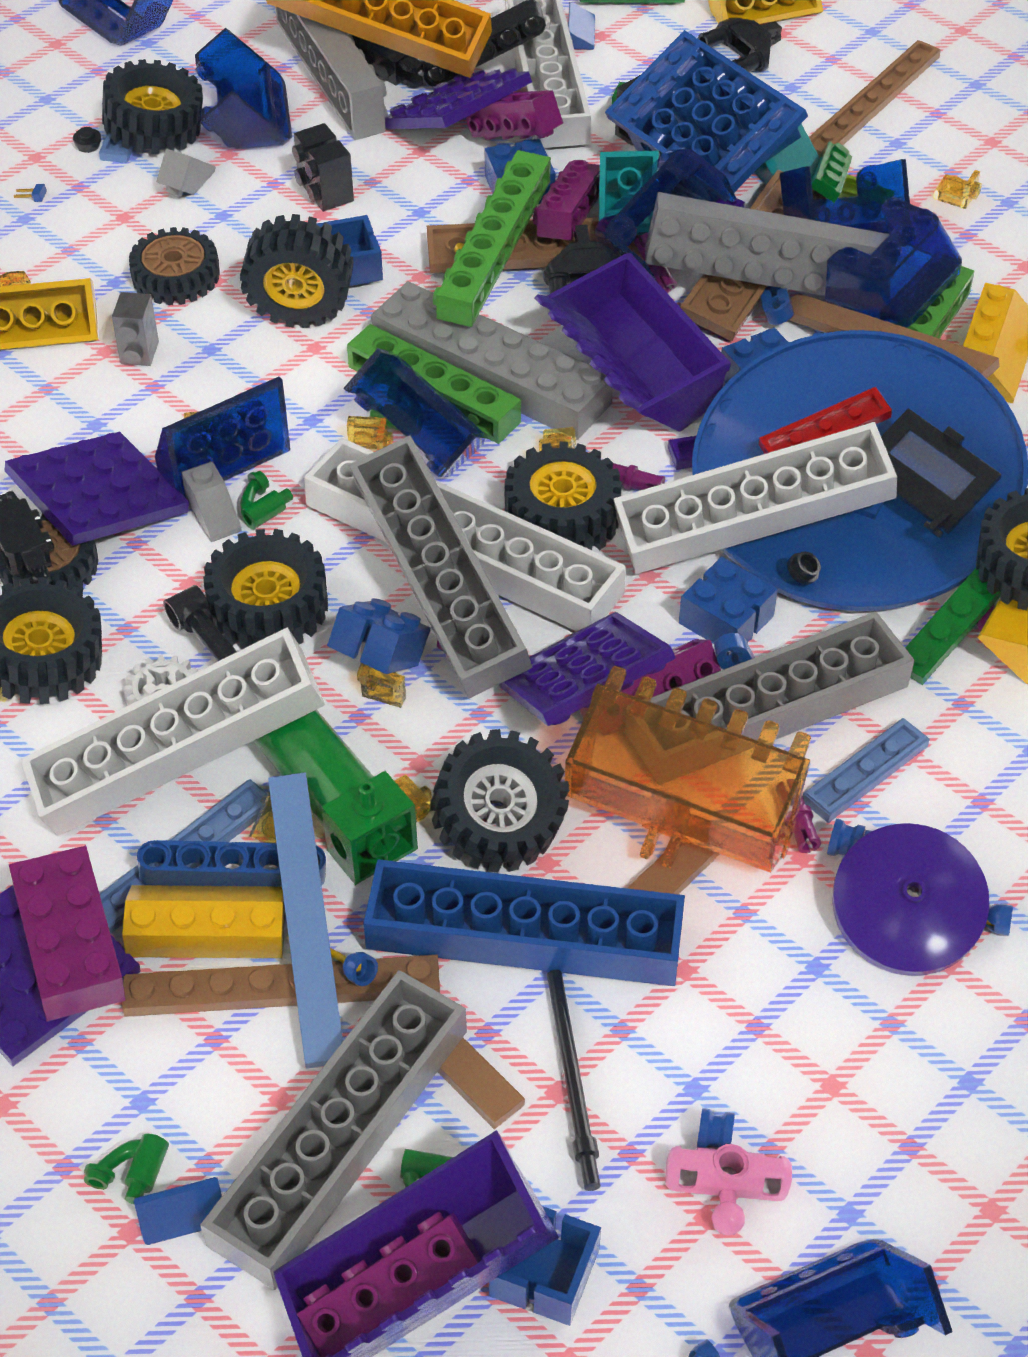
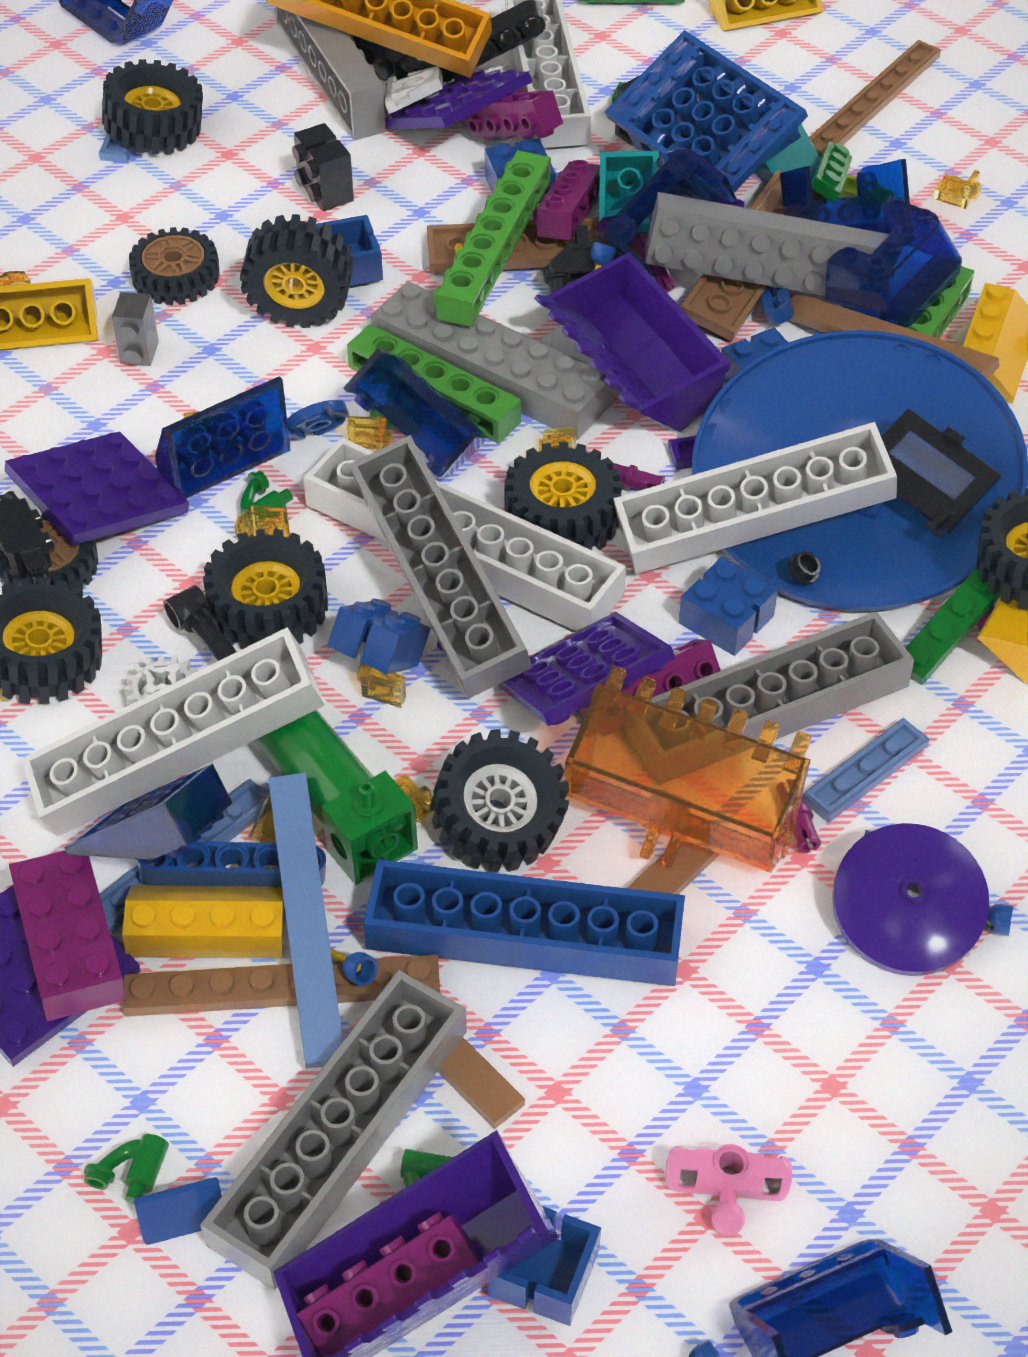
(38, 192): blue piece -> none
(87, 139): black plate -> none
(159, 820): none -> clear blue slope
(183, 173): light grey slope -> none
(210, 501): light grey slope -> none
(250, 95): clear blue windscreen -> none
(262, 518): none -> clear yellow bracket
(317, 418): none -> blue tile
(410, 89): none -> white wing
(581, 27): slope -> none
(584, 1145): black bar -> none
(601, 254): none -> blue hinge
(715, 1129): blue wheel -> none
(734, 642): blue beam -> none
(746, 39): black connector -> none
(844, 837): blue wheel -> none
(845, 415): red plate -> none

